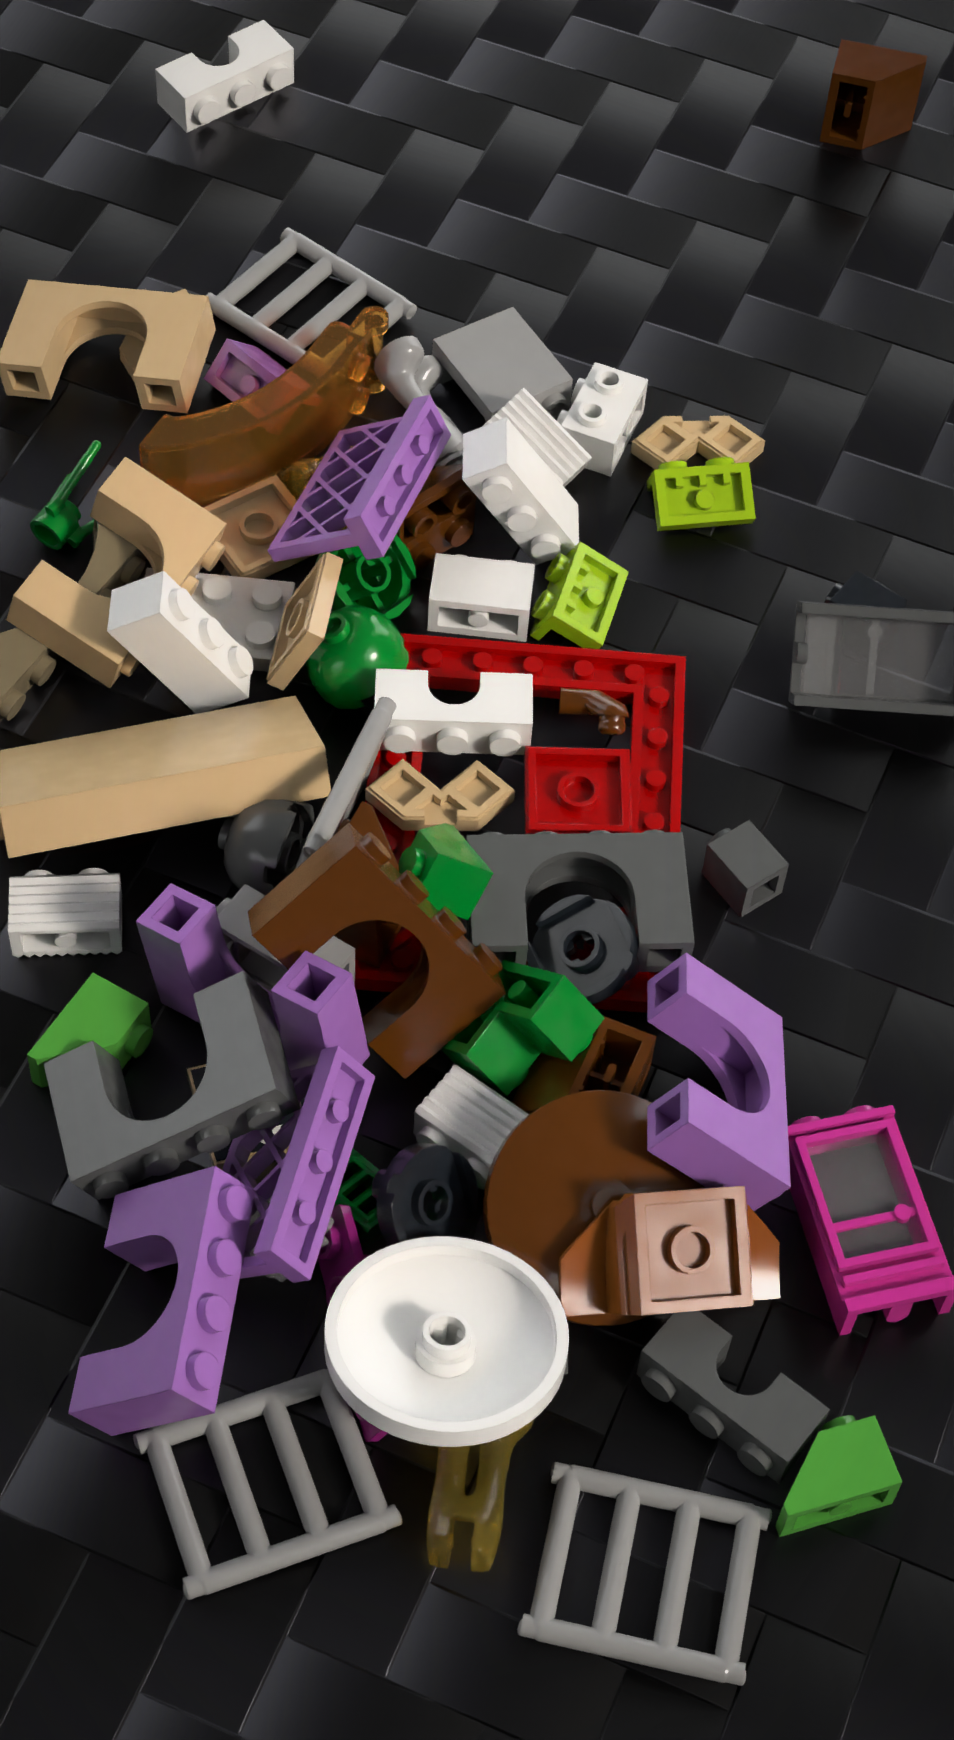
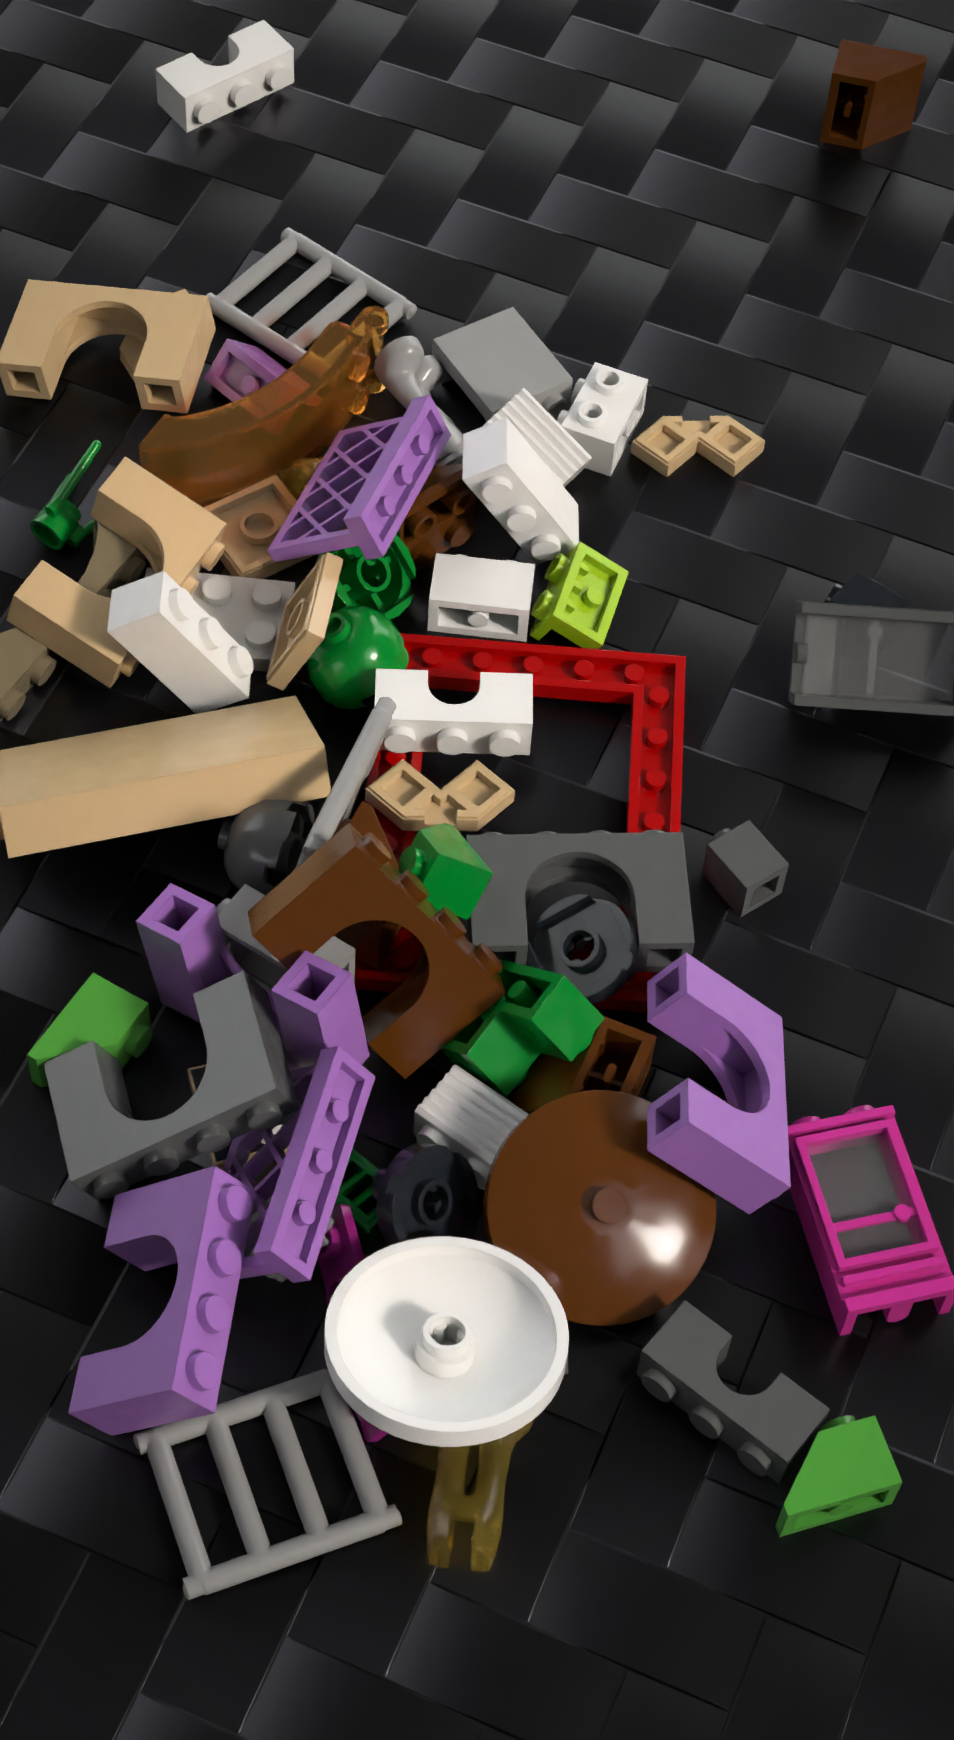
(65, 913): white brick -> none
(577, 790): red plate -> none
(595, 703): reddish brown arm -> none
(602, 1635): light grey bar -> none
(671, 1255): piece -> none
(702, 494): lime bracket -> none

